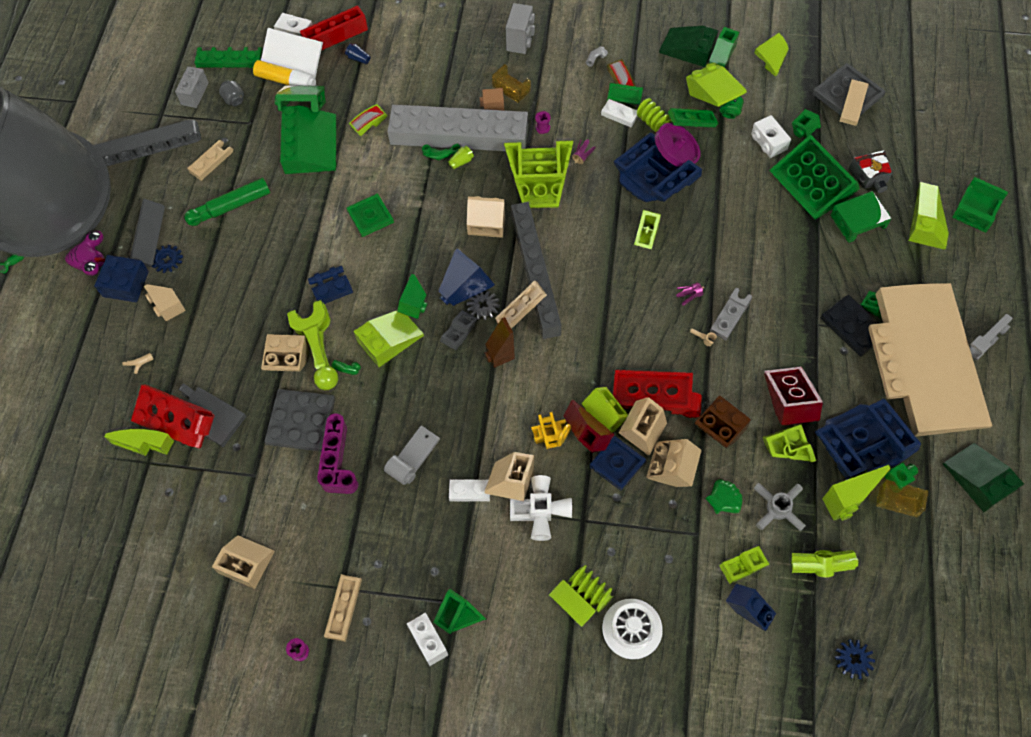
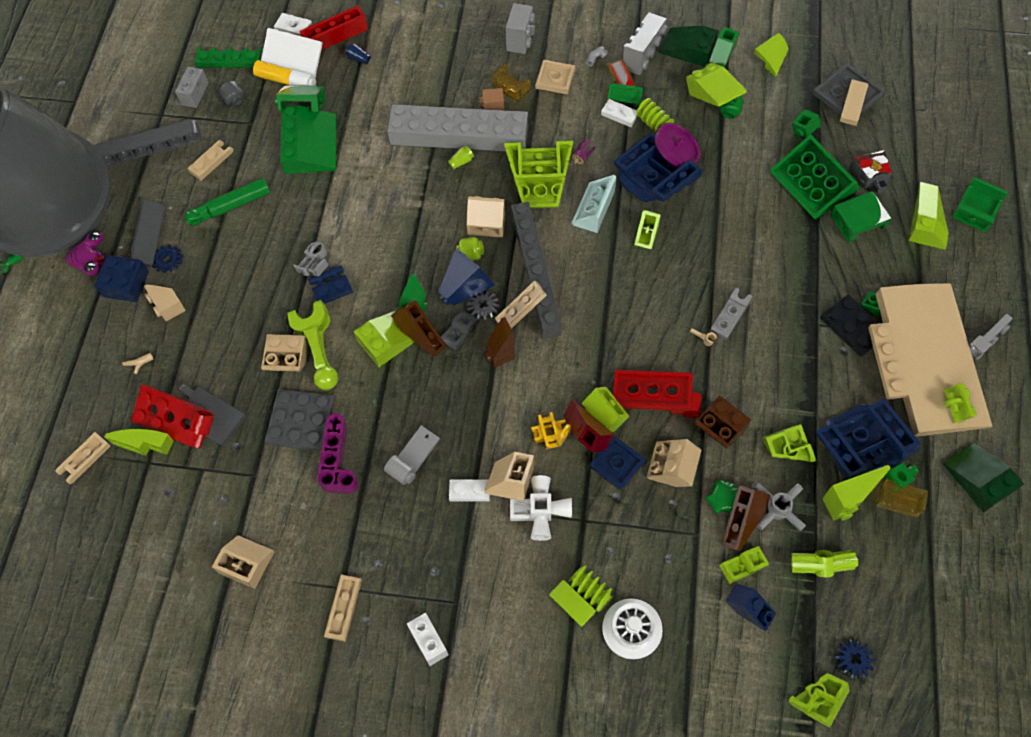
(83, 457): none -> tan hinge
(291, 651): magenta bush -> none
(312, 262): none -> light grey piece
(352, 369): green arm -> none
(369, 117): slope -> none
(370, 215): green plate -> none
(417, 326): none -> reddish brown slope
(439, 154): green arm -> none
(456, 613): green slope -> none
(471, 247): none -> lime head
(542, 119): magenta bush -> none
(555, 77): none -> tan plate
(595, 204): none -> light aqua slope
(644, 42): none -> light grey wedge
(644, 424): tan slope -> none
(692, 117): green tile -> none
(695, 291): flat silver piece -> none
(745, 515): none -> reddish brown slope
(770, 136): white brick -> none
(793, 396): dark red slope -> none
(822, 699): none -> lime slope
(959, 403): none -> lime hips

